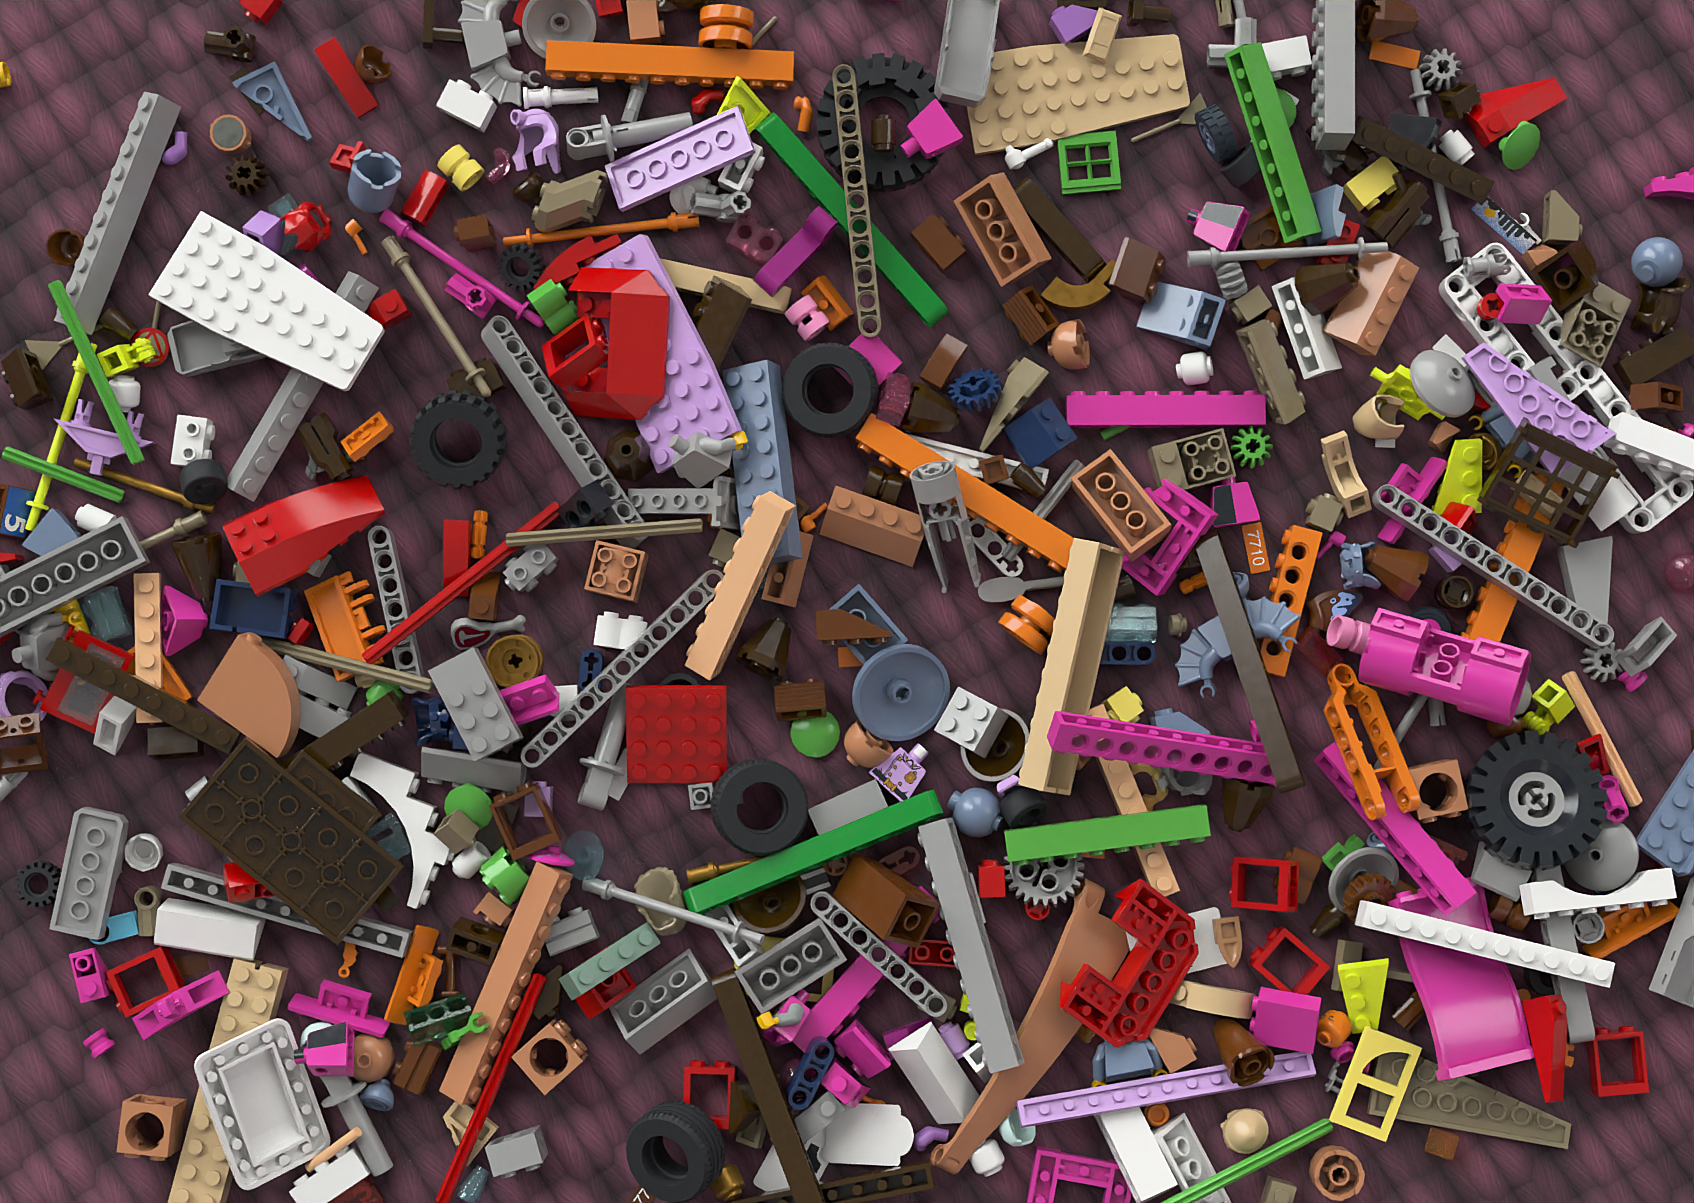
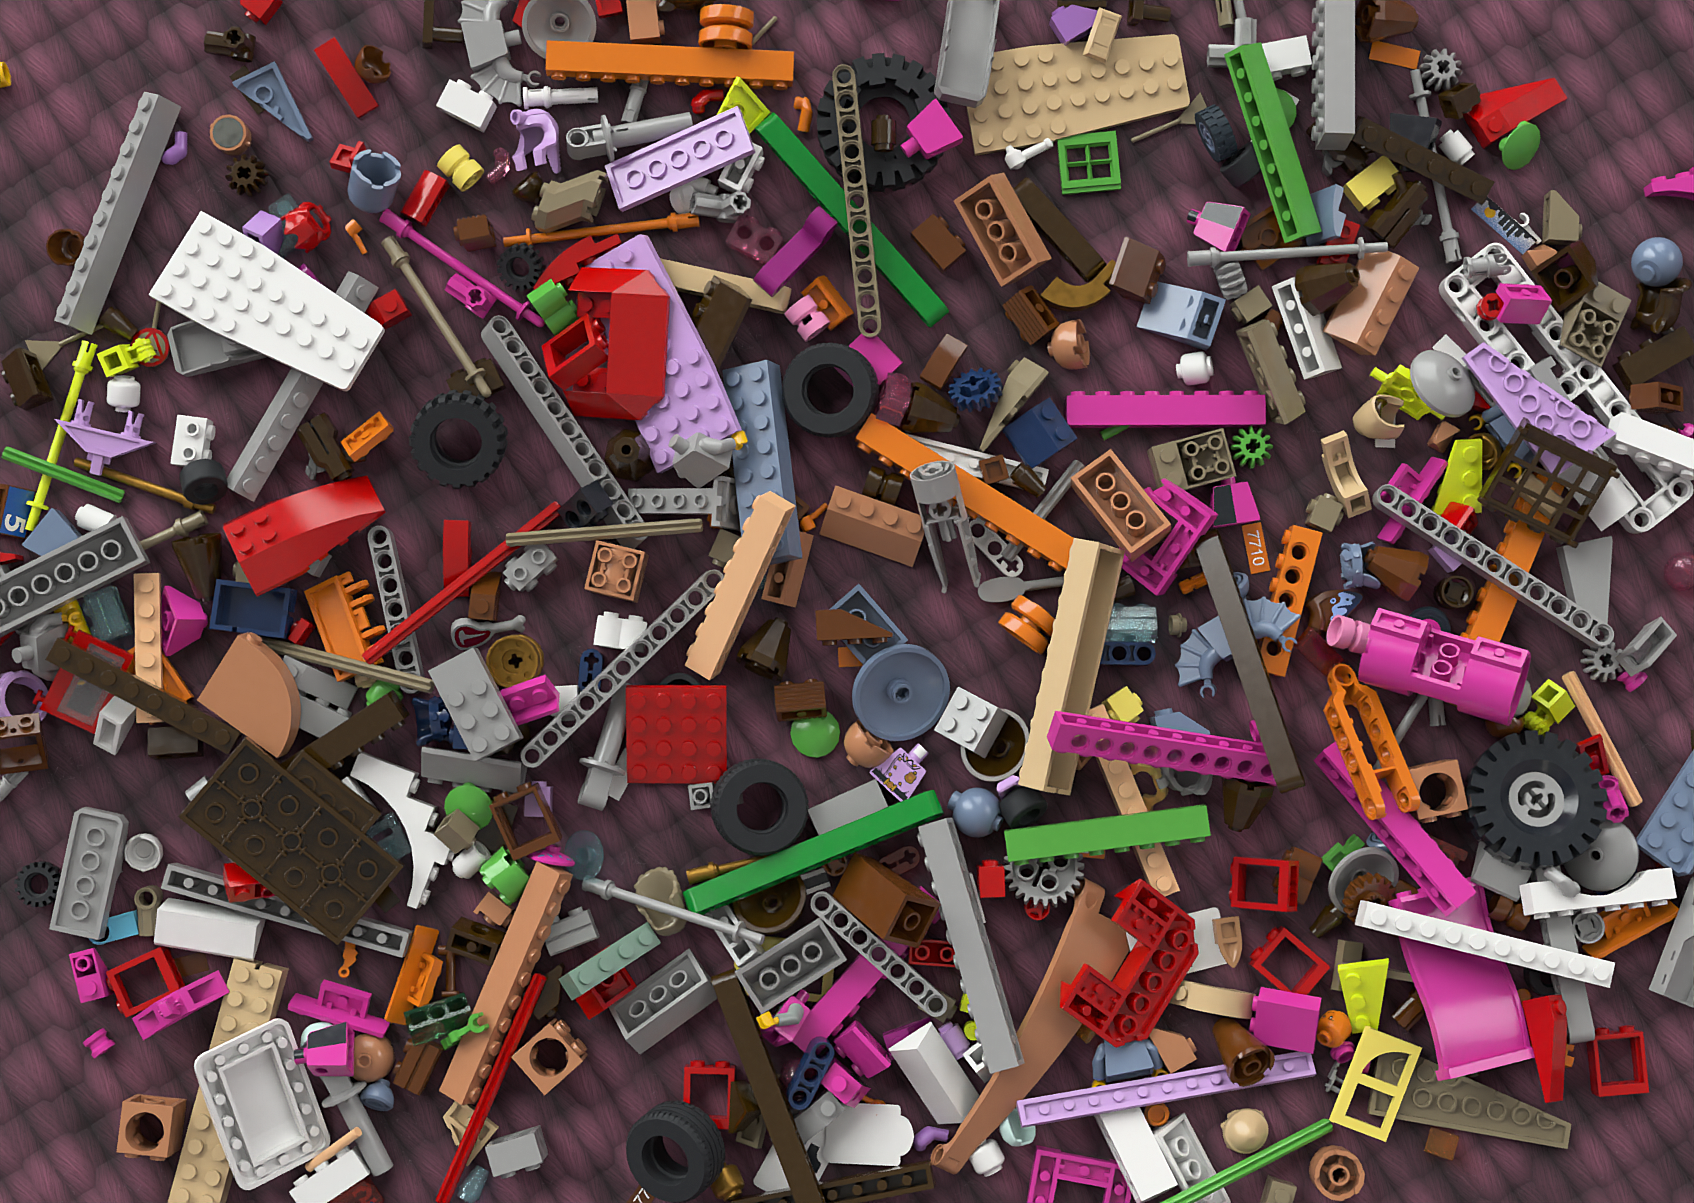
(96, 372): bright green axle -> none
(479, 534): orange axle -> none
(1335, 538): dark pink hand -> none
(1566, 885): none -> light grey arm

